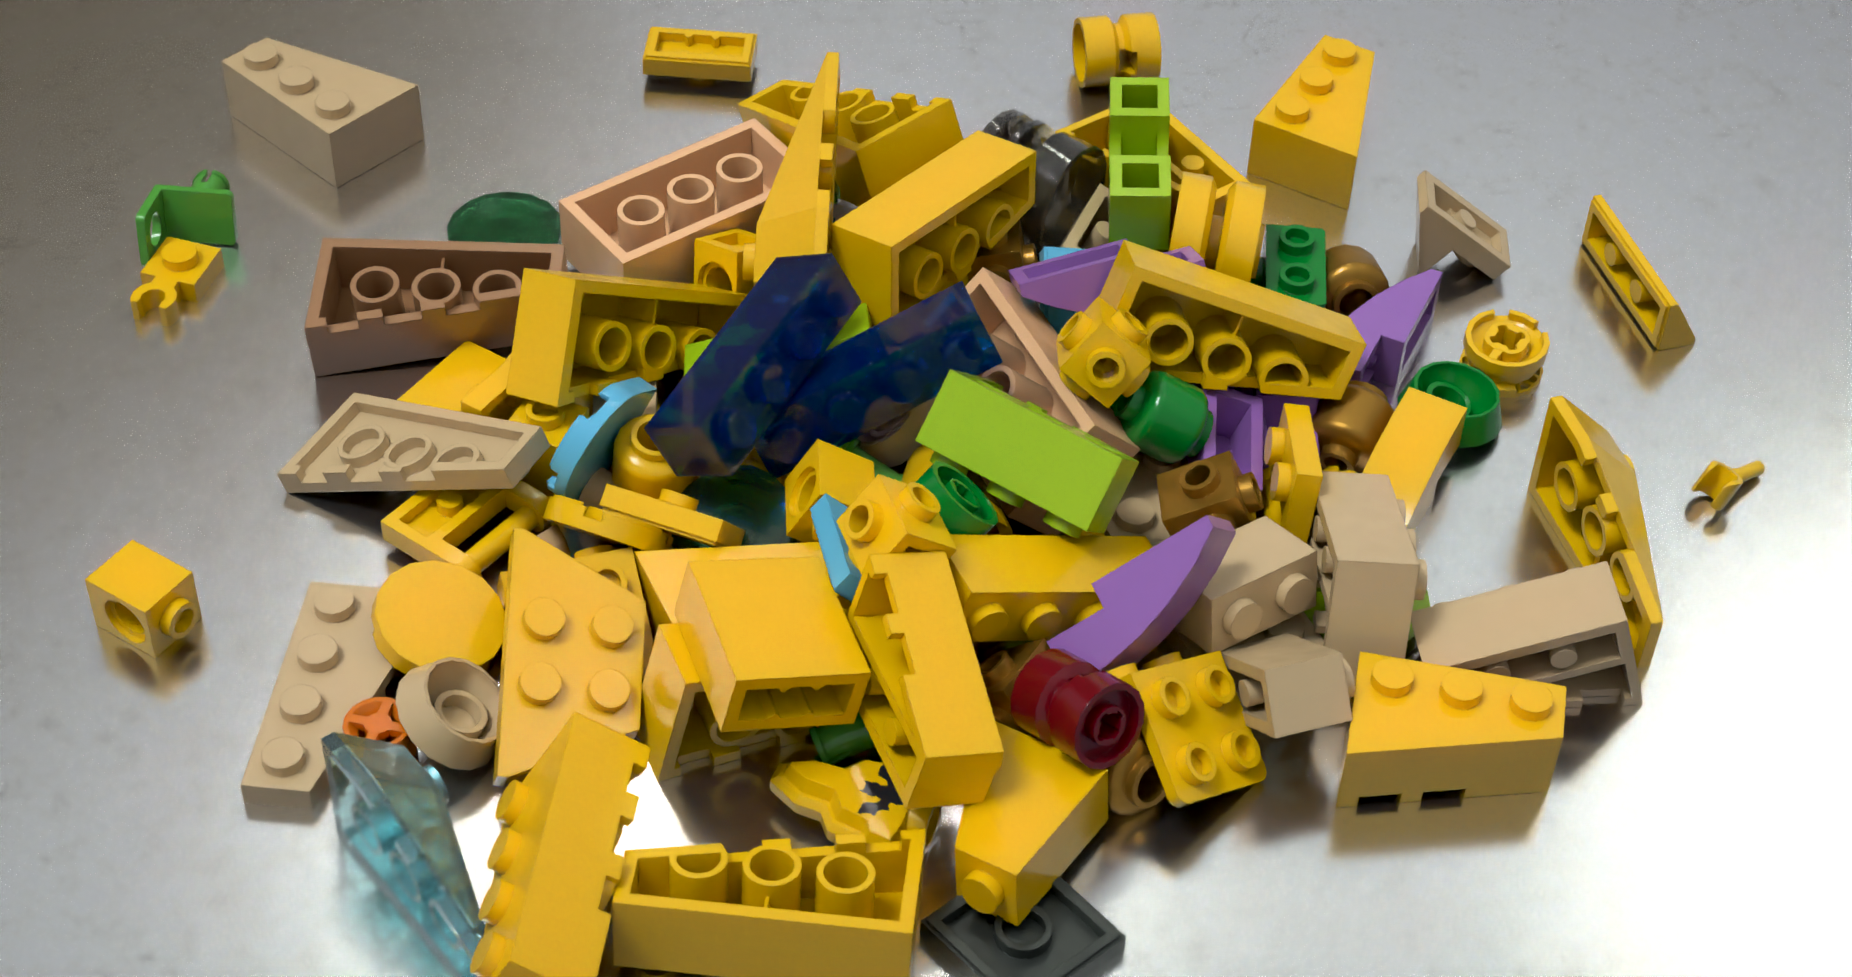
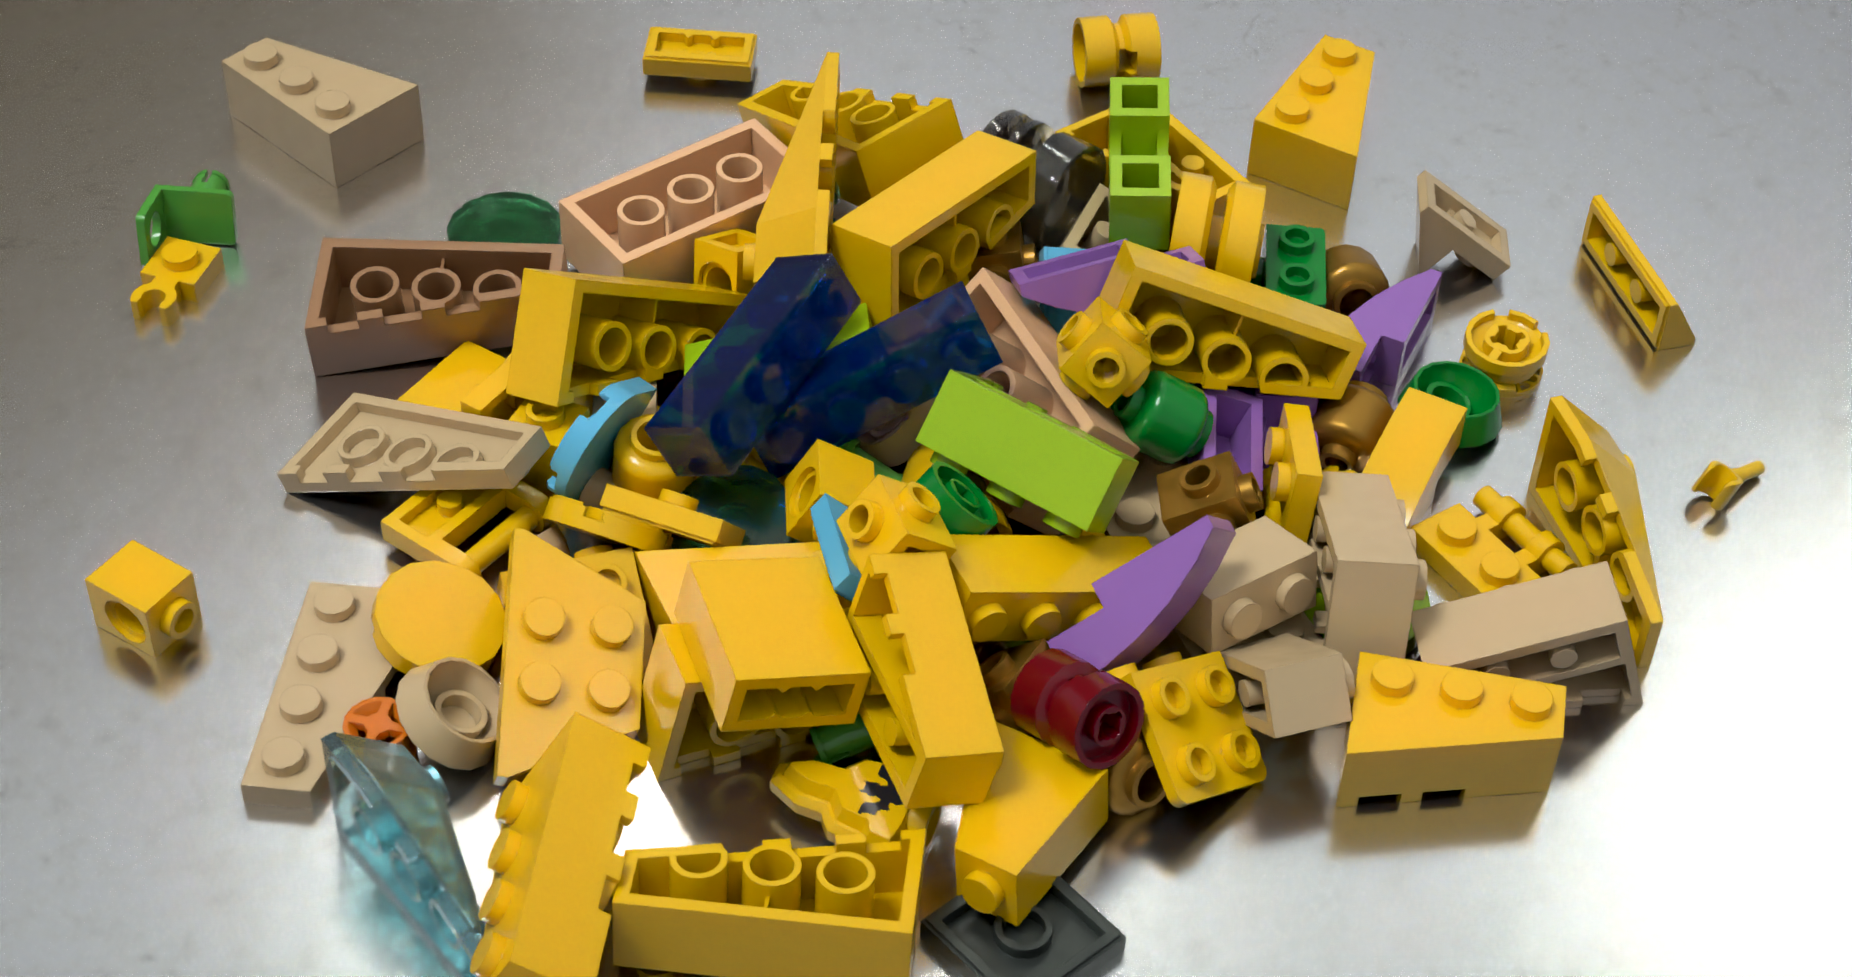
(1470, 551): none -> yellow plate

